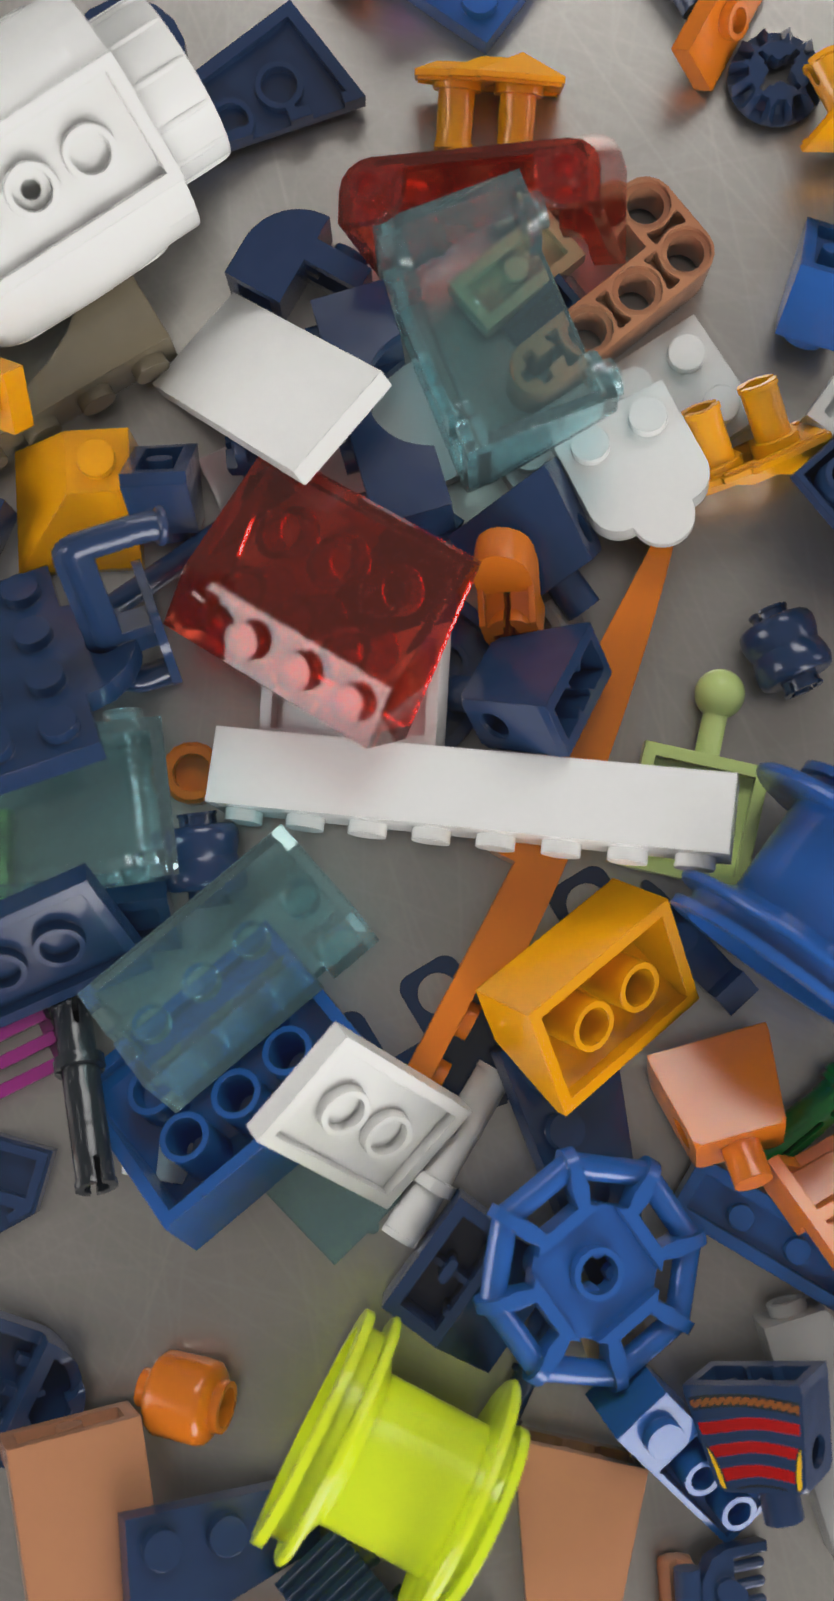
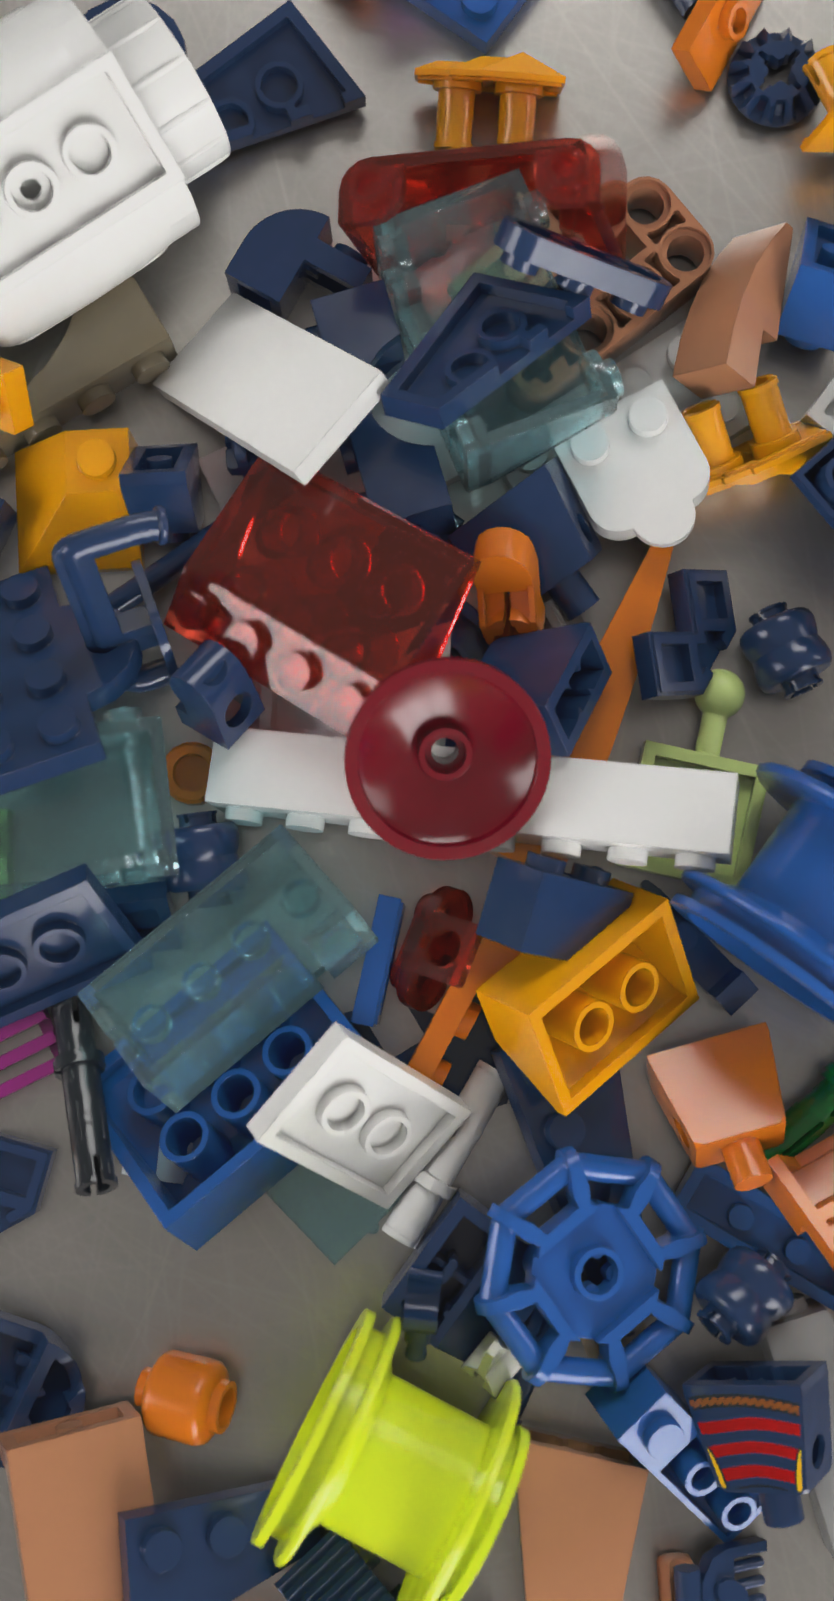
(206, 688): none -> dark blue leg
(378, 962): none -> blue tile
(420, 1311): none -> dark blue piece
(436, 948): none -> clear red bracket
(458, 801): none -> dark red dish
(479, 345): none -> dark blue wing
(493, 1363): none -> white piece
(547, 910): none -> dark blue slope
(580, 266): none -> plate
(680, 661): none -> dark blue tile
(735, 313): none -> nougat slope
(744, 1295): none -> dark blue piece

